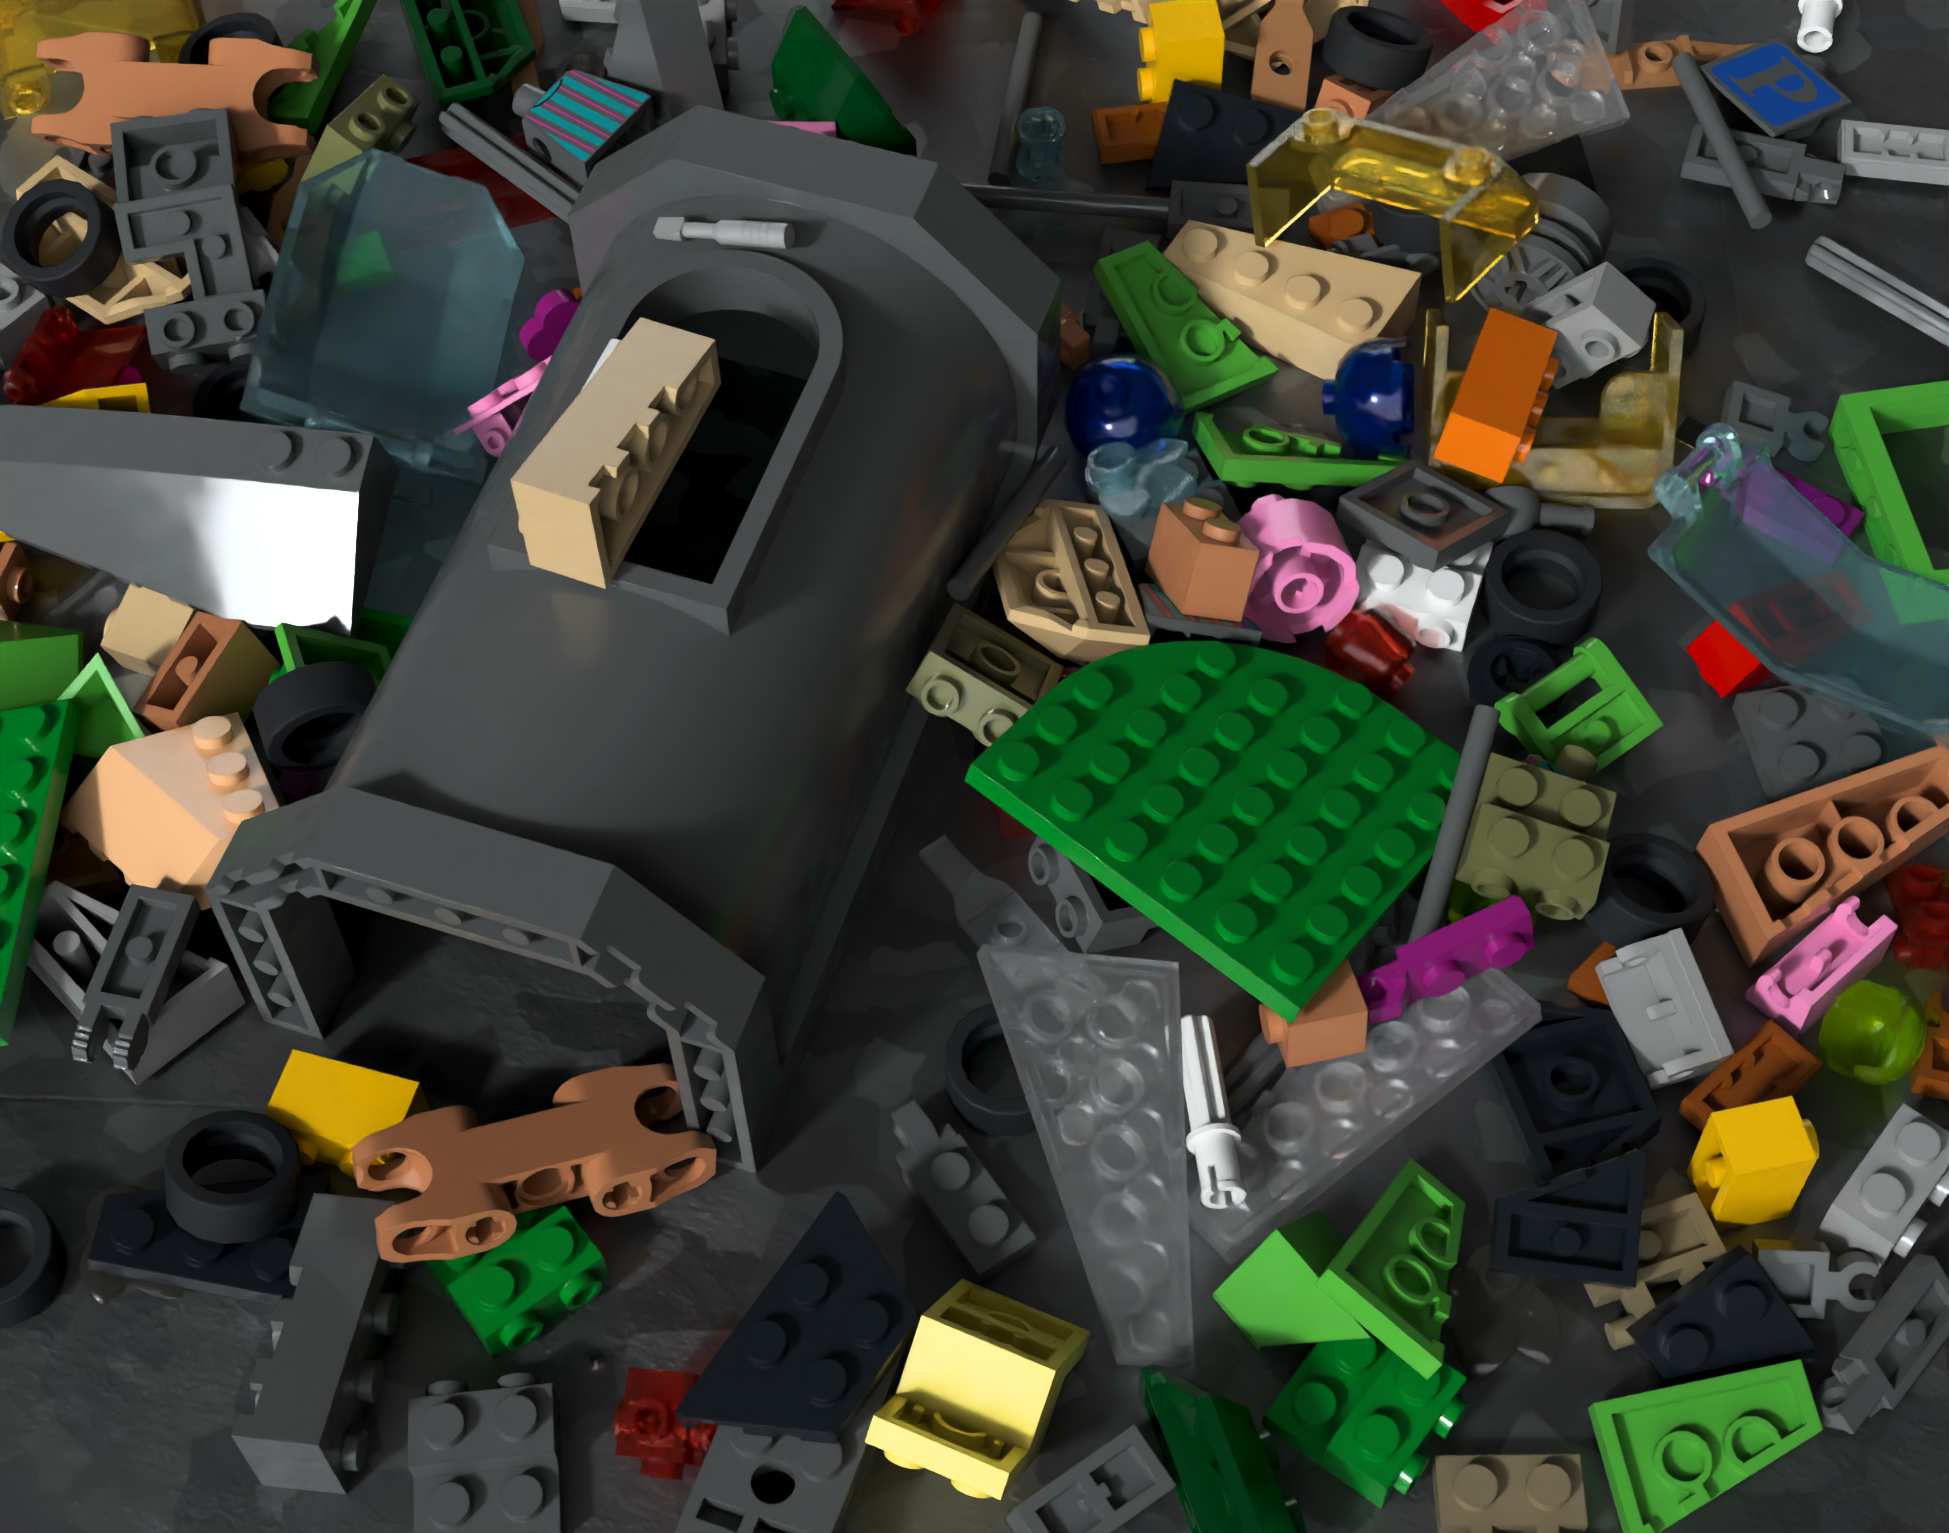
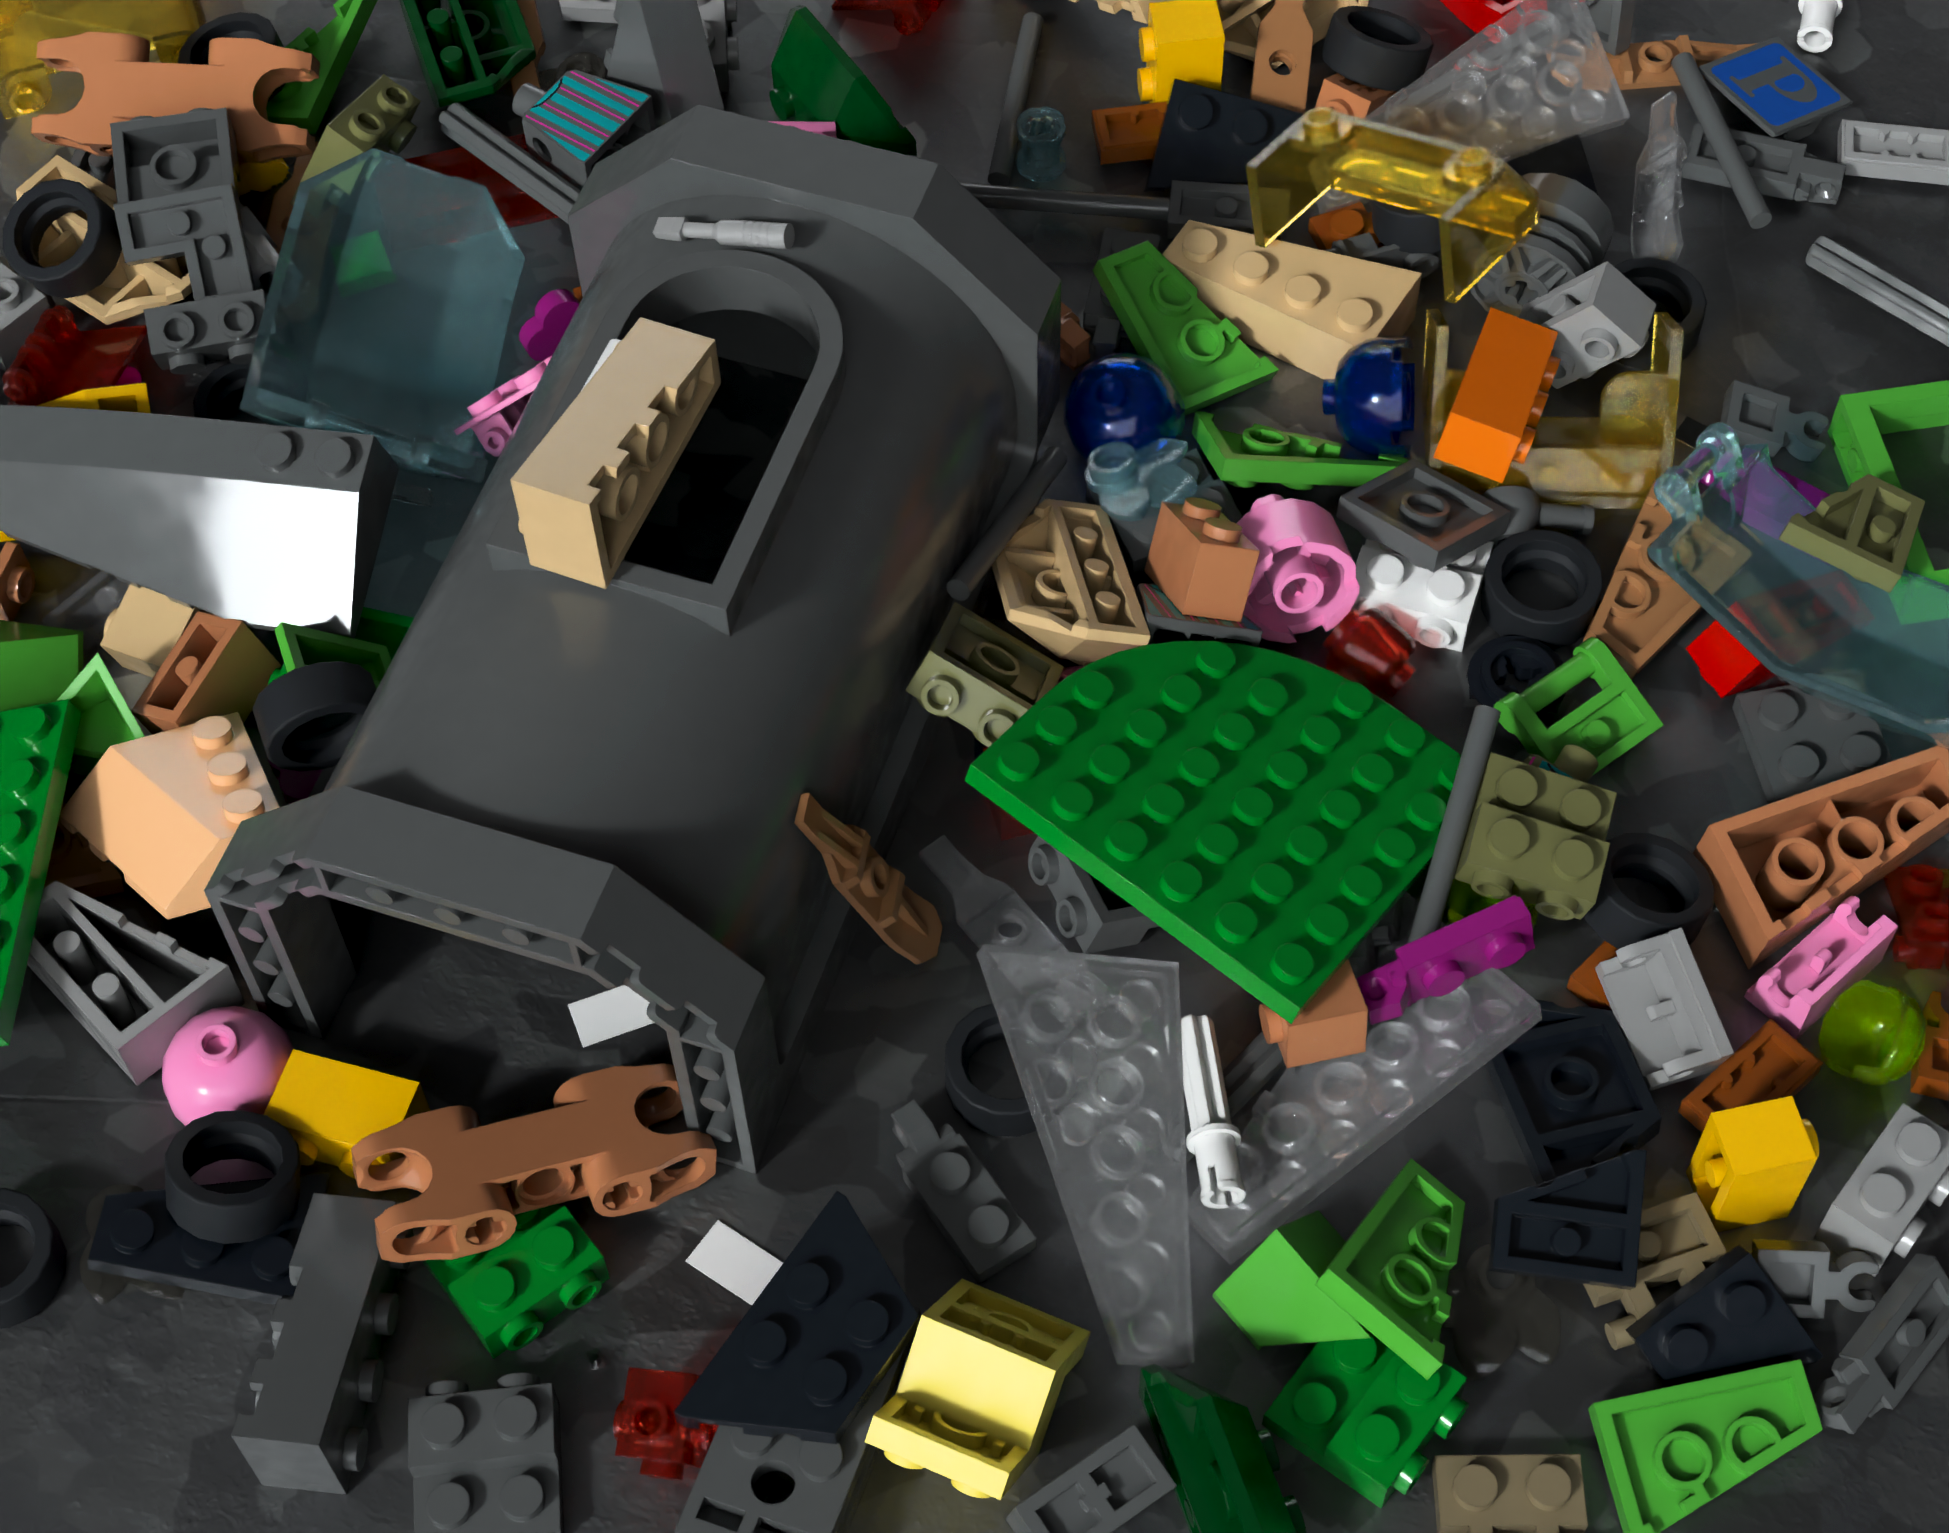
(135, 973): dark grey hinge -> none
(224, 1063): none -> bright pink cylinder
(609, 1014): none -> white sticker
(734, 1262): none -> white sticker
(870, 884): none -> medium nougat piece
(1641, 601): none -> medium nougat wing
(1658, 186): none -> clear piece
(1860, 530): none -> olive wing

